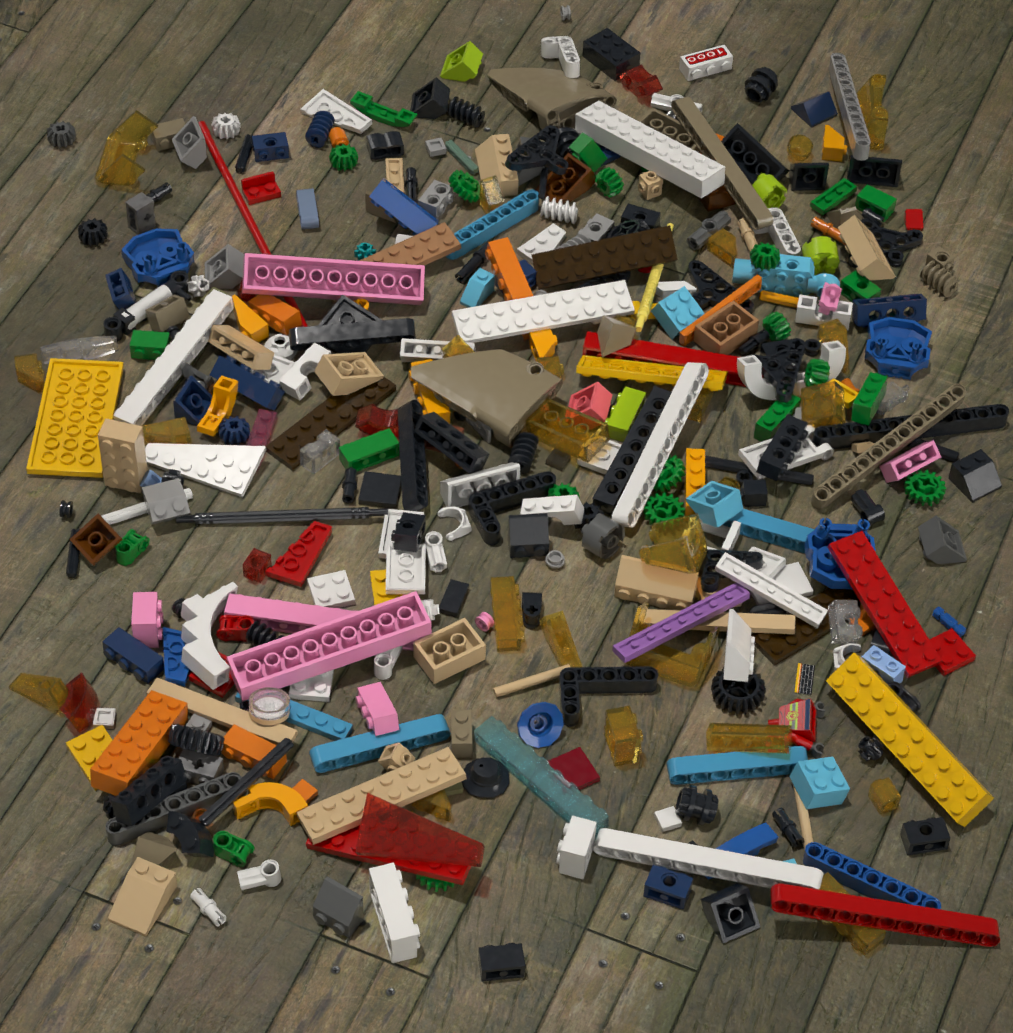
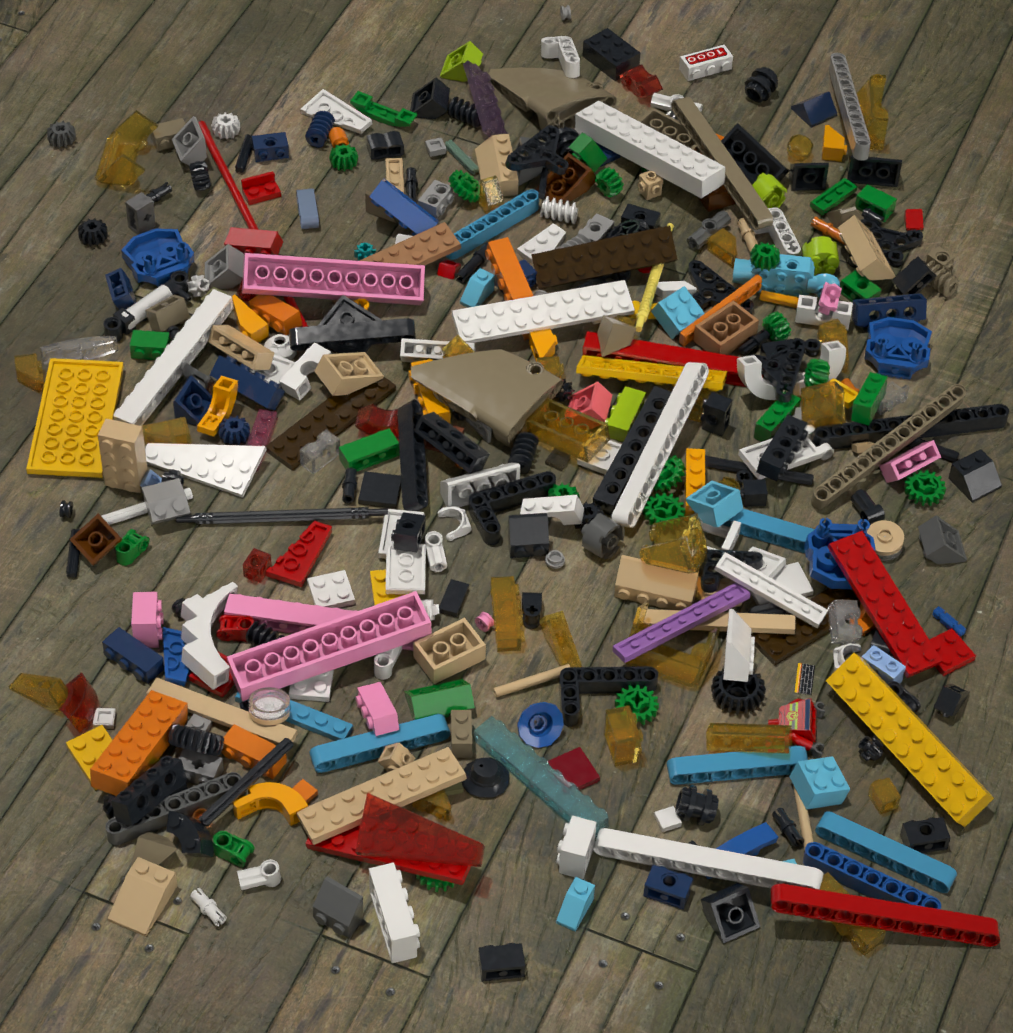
(200, 175): none -> black gear
(254, 241): none -> brick
(440, 699): none -> green slope
(448, 269): none -> red slope
(484, 100): none -> clear purple plate
(567, 391): none -> black gear
(576, 904): none -> medium azure slope
(645, 701): none -> green gear
(716, 414): none -> black brick
(886, 852): none -> dark azure beam
(887, 539): none -> tan piece
(914, 277): none -> black brick
(950, 700): none -> black slope

